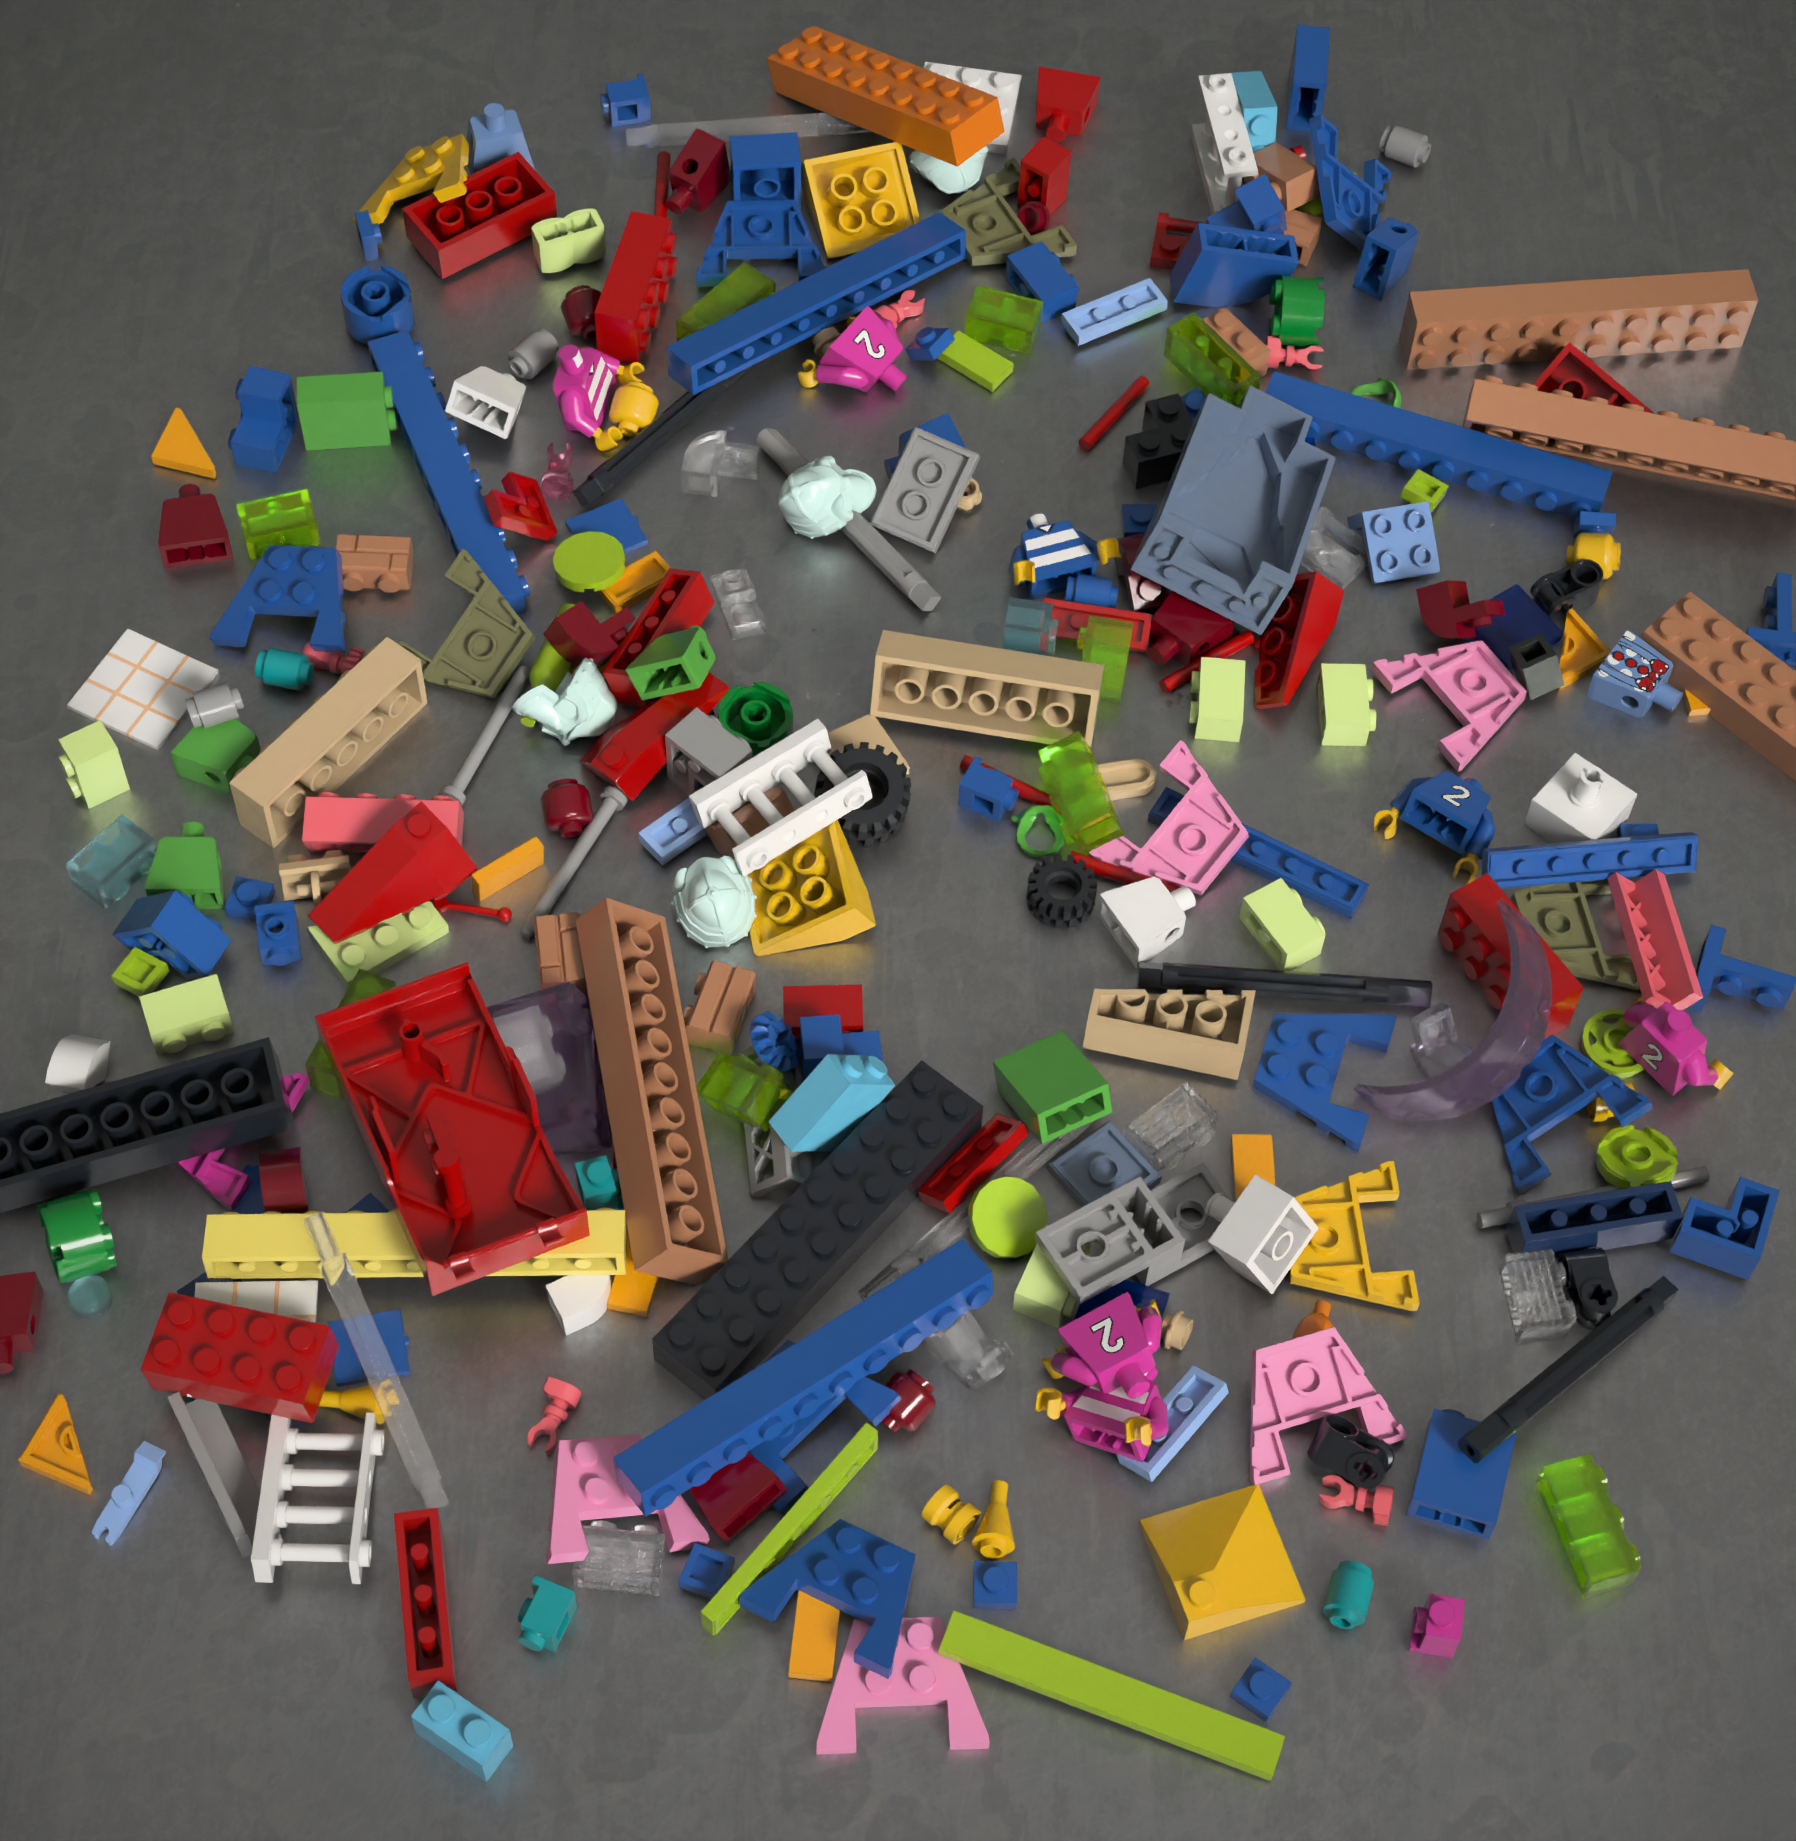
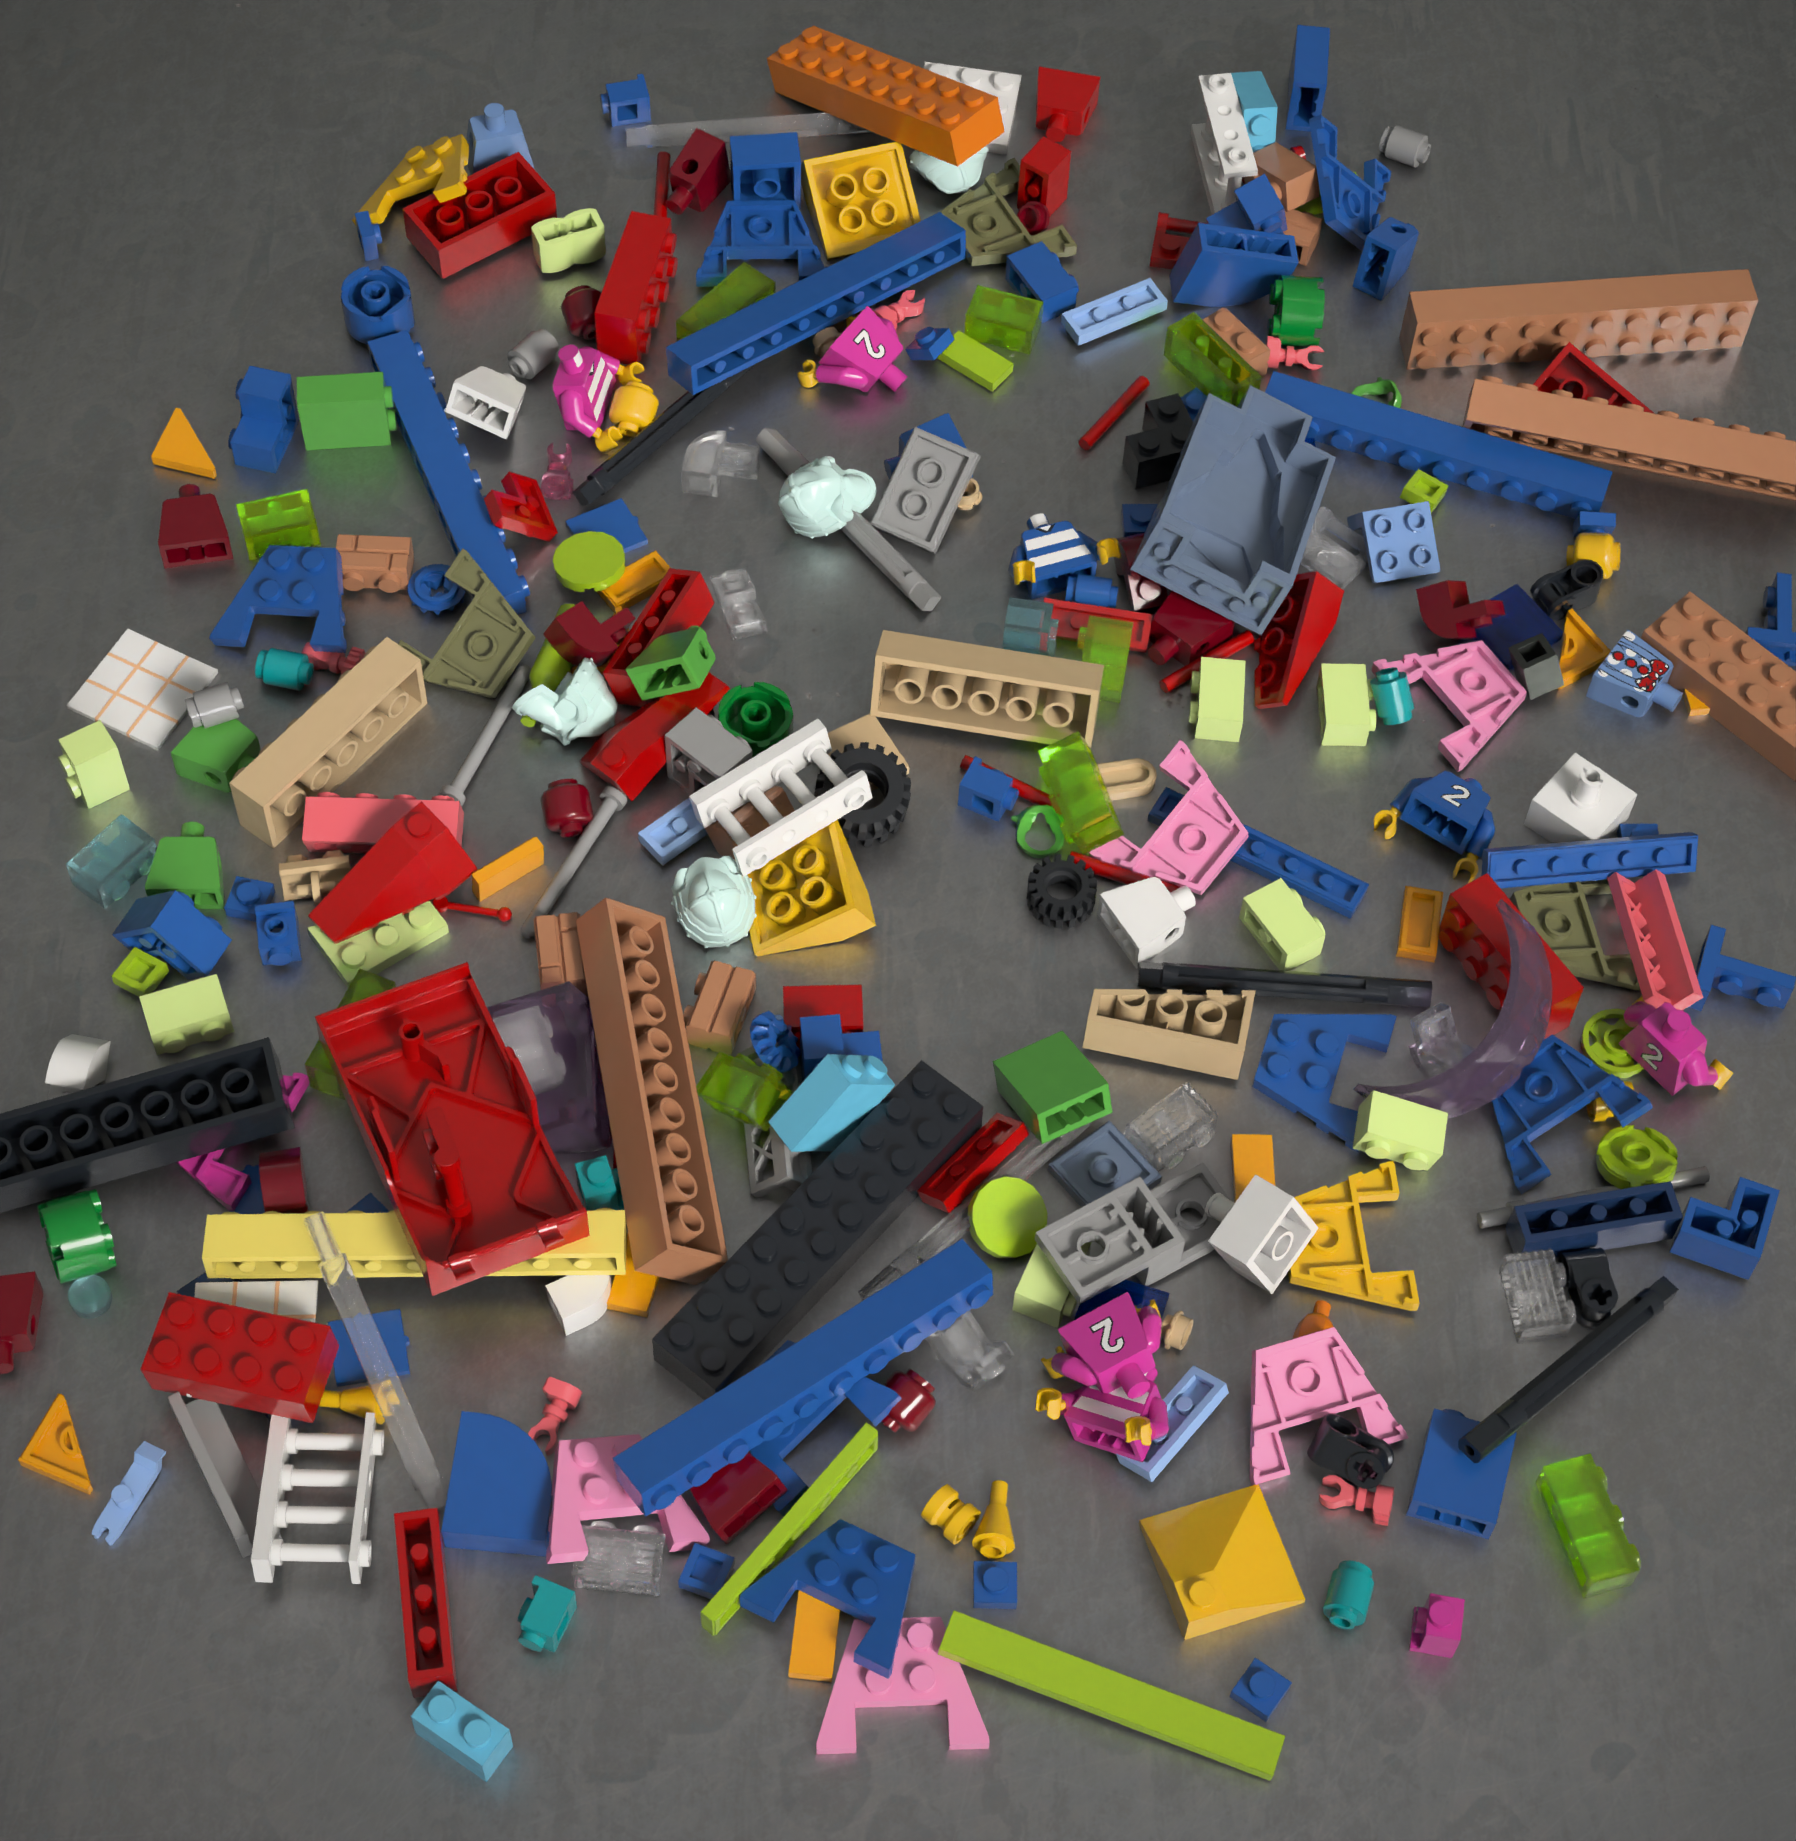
(432, 578): none -> blue gear
(497, 1489): none -> blue brick
(1392, 696): none -> teal brick
(1400, 1131): none -> yellowish green brick
(1419, 924): none -> light orange tile

